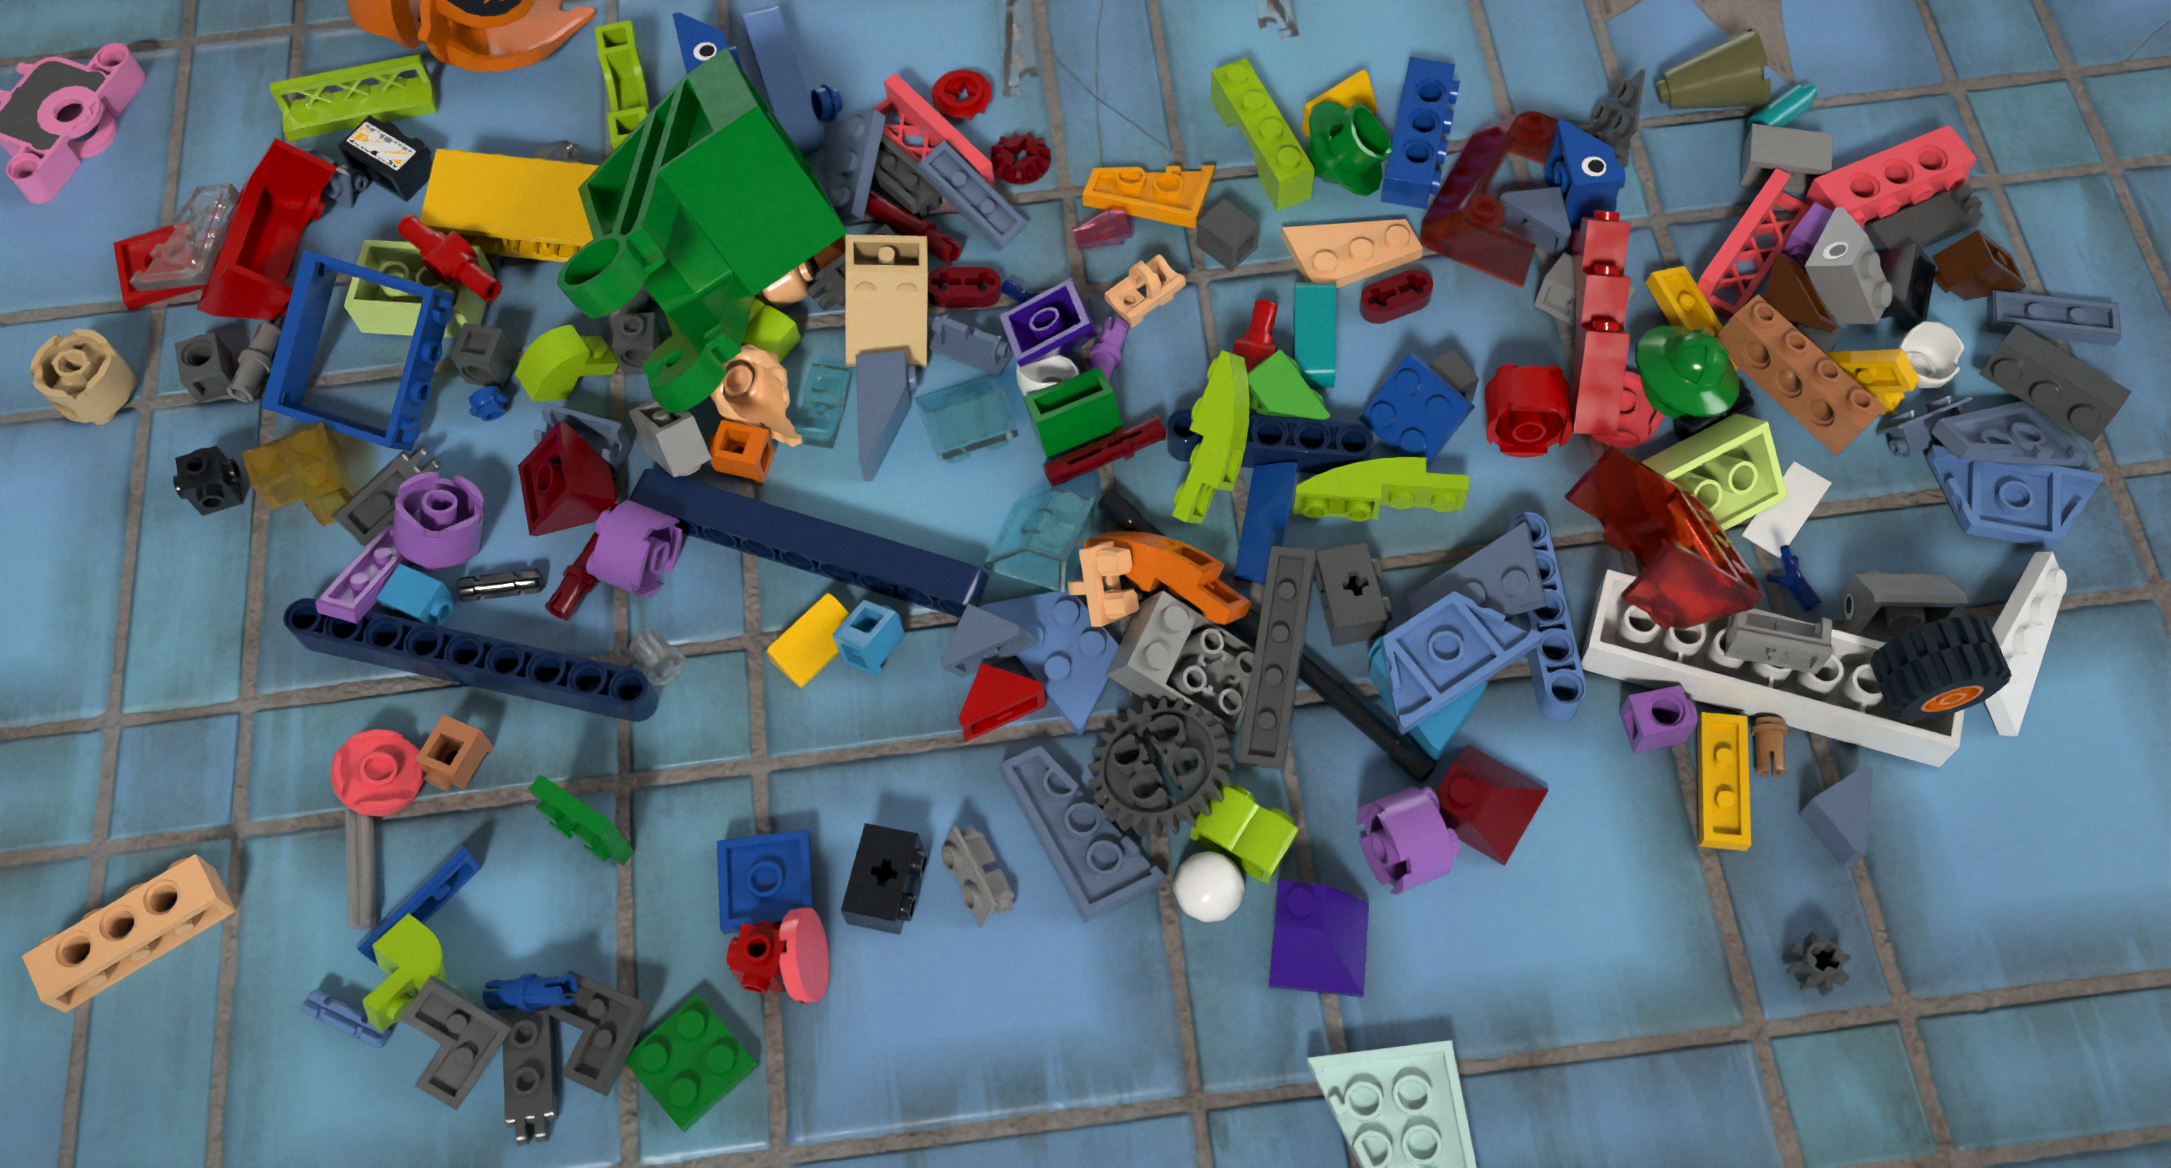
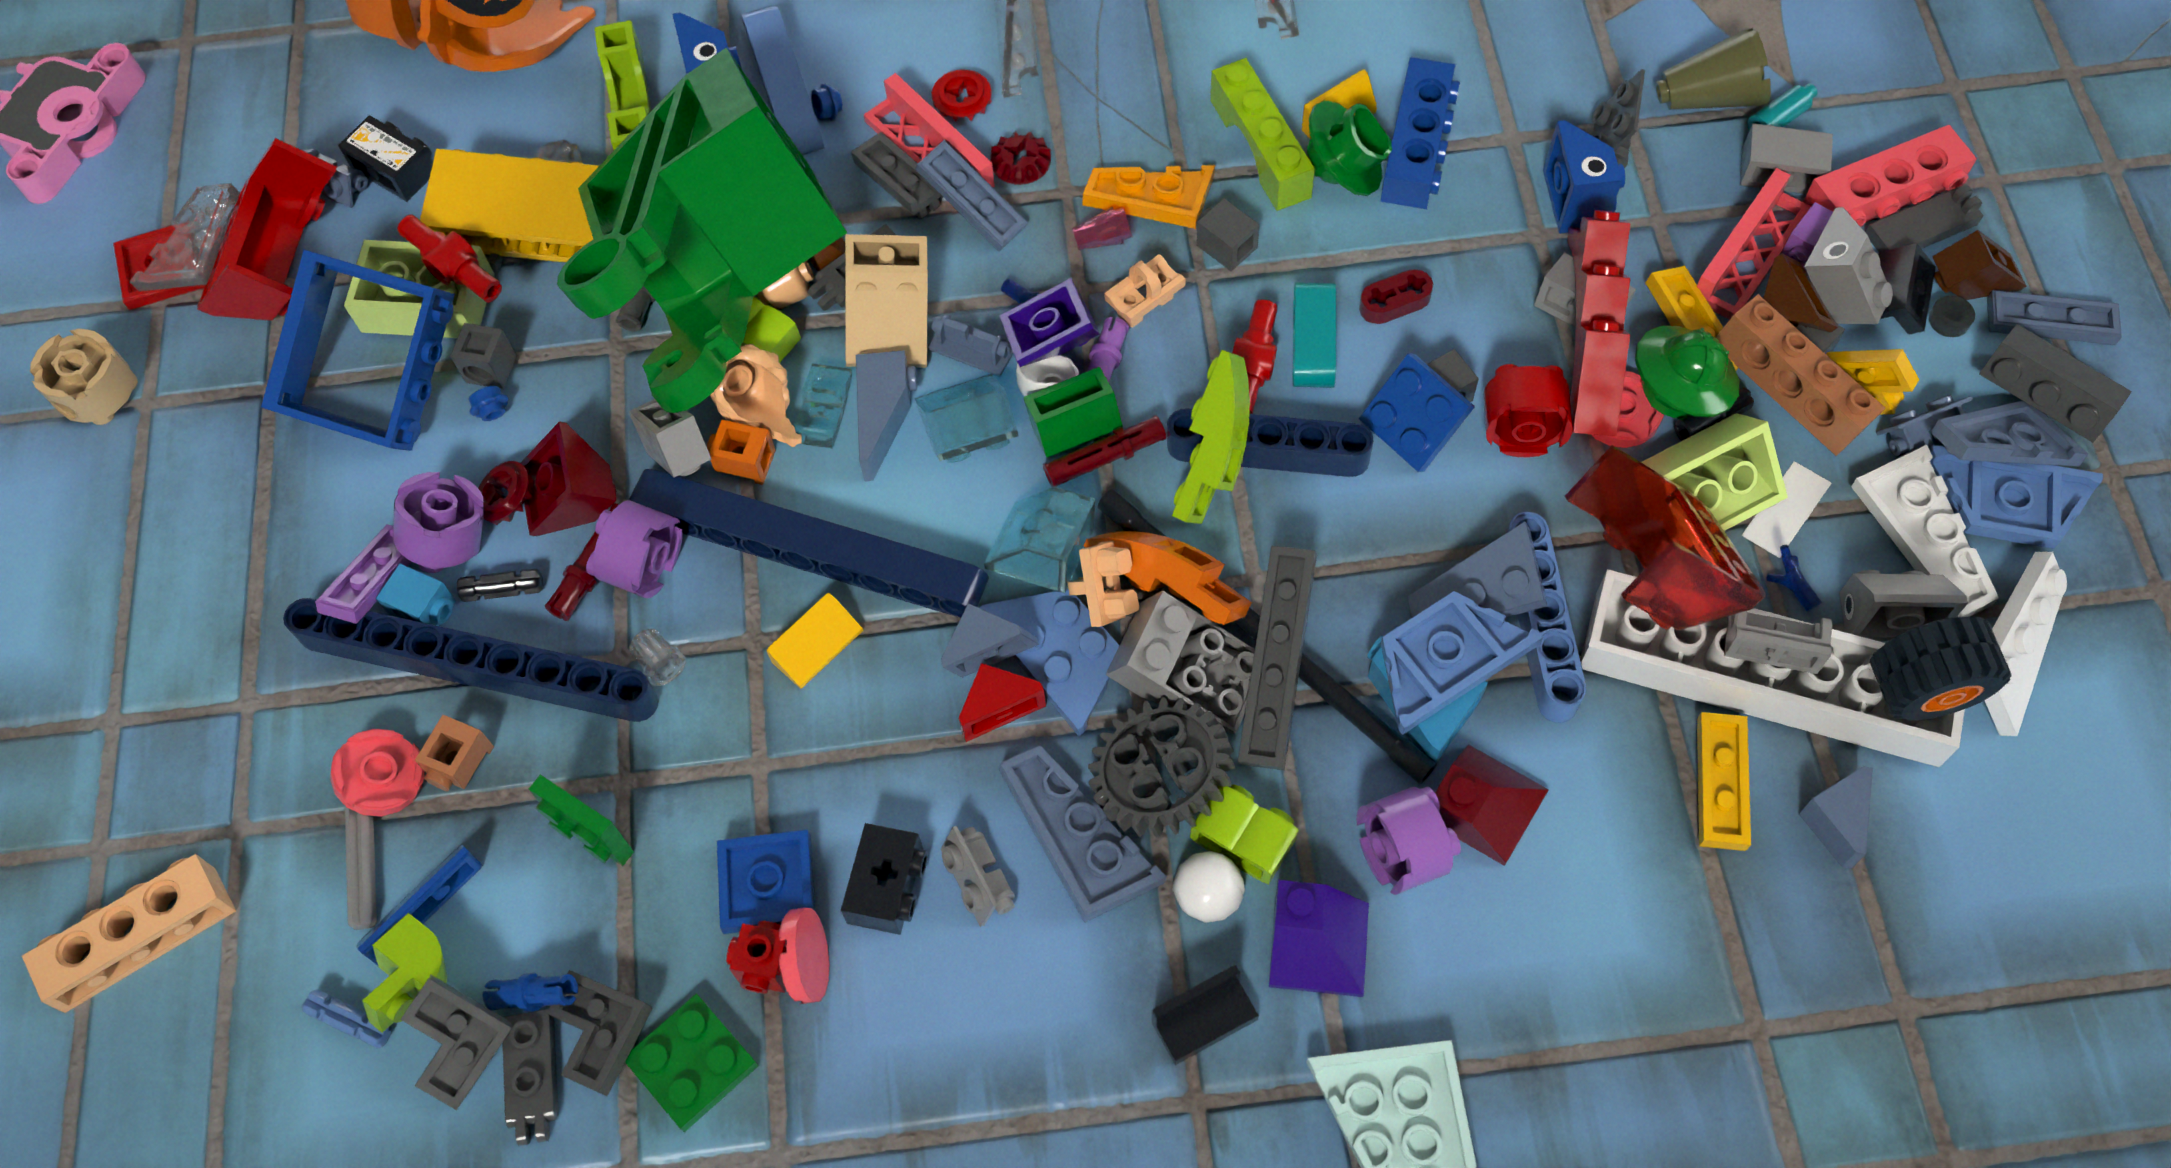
(205, 366): dark grey brick -> none
(208, 480): black brick -> none
(254, 362): light grey pin -> none
(302, 466): clear yellow brick -> none
(344, 110): lime fence -> none
(373, 504): dark grey hinge -> none
(516, 480): none -> dark red gear
(558, 359): lime brick -> none
(603, 435): sand blue hinge -> none
(635, 339): dark grey brick -> none
(850, 162): sand blue wing -> none
(868, 636): dark azure brick -> none
(908, 225): dark red pin -> none
(964, 287): dark red beam -> none
(1203, 1015): none -> black panel
(1264, 519): blue slope -> none
(1281, 391): bright green slope -> none
(1340, 576): dark grey brick -> none
(1350, 250): light nougat wing -> none
(1364, 486): lime slope -> none
(1466, 221): clear red windscreen -> none
(1538, 218): sand blue slope -> none
(1648, 733): medium lavender brick -> none
(1770, 744): medium nougat pin -> none
(1831, 964): dark grey gear -> none
(1920, 521): none -> white wing
(1932, 353): white hair -> none
(1951, 316): none -> clear smoke tile

